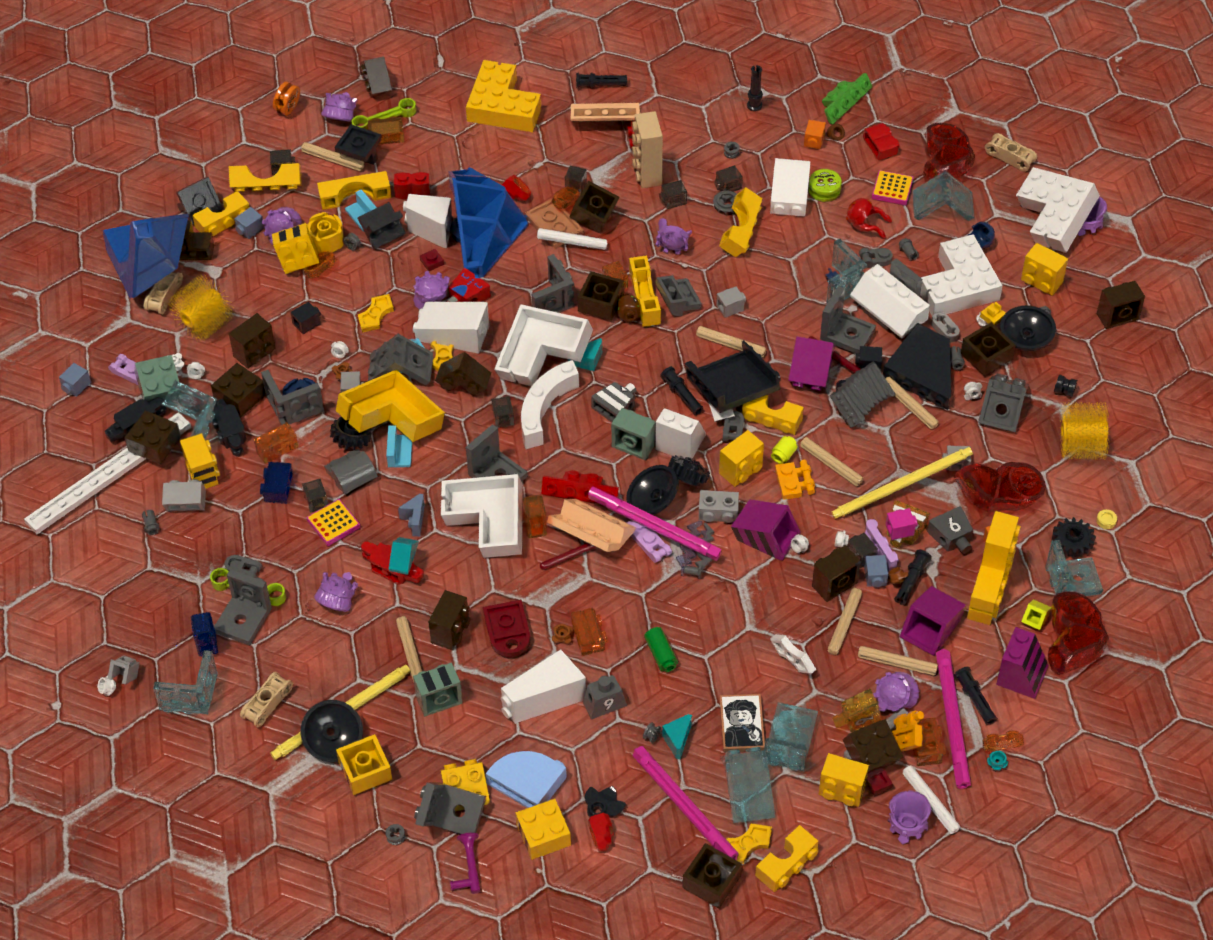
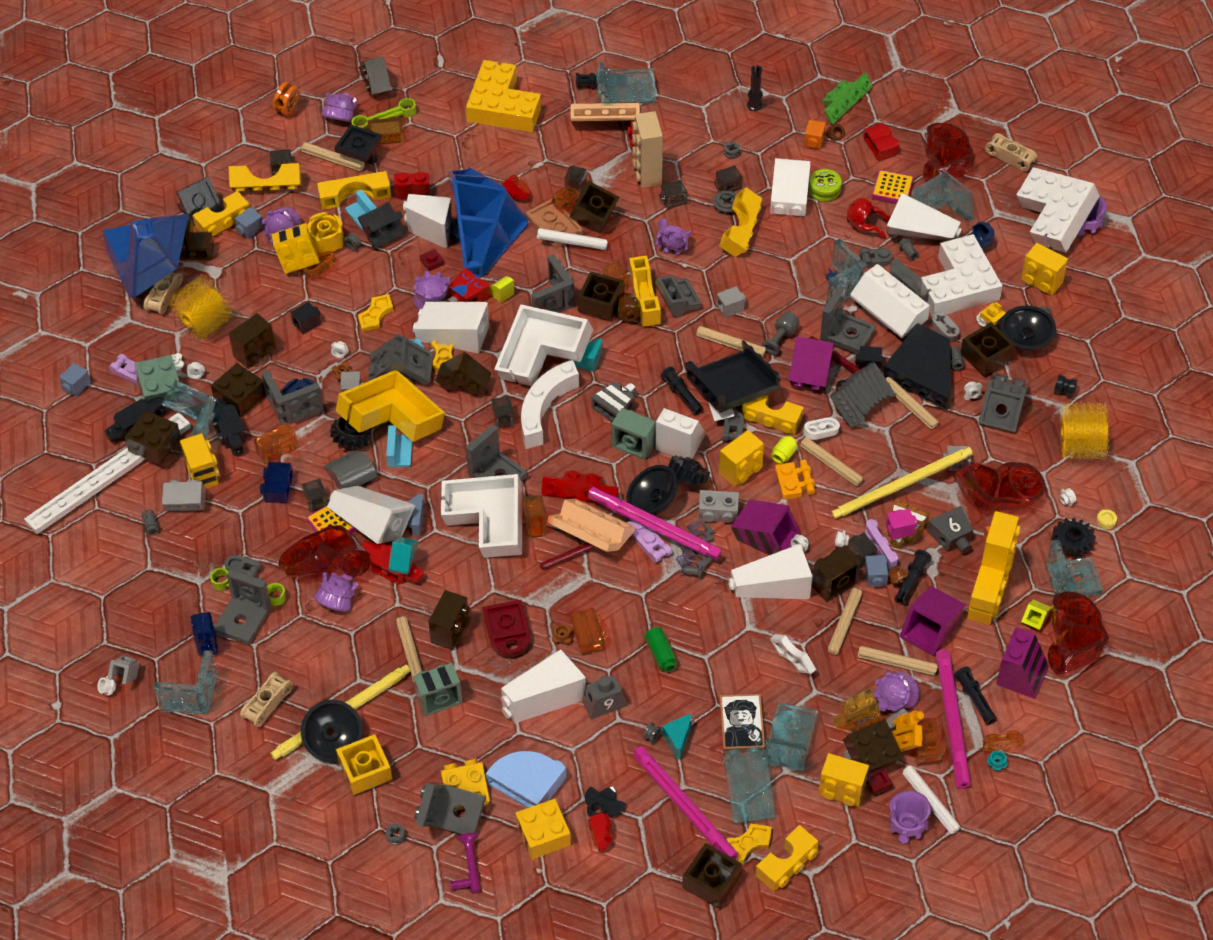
(326, 548): none -> clear red piece
(371, 512): none -> white slope
(502, 289): none -> neon yellow brick
(625, 85): none -> clear light blue bracket
(775, 576): none -> white slope
(785, 326): none -> dark grey piece
(821, 428): none -> white plate
(921, 221): none -> white slope
(1067, 497): none -> white plate
(1120, 304): dark brown brick -> none

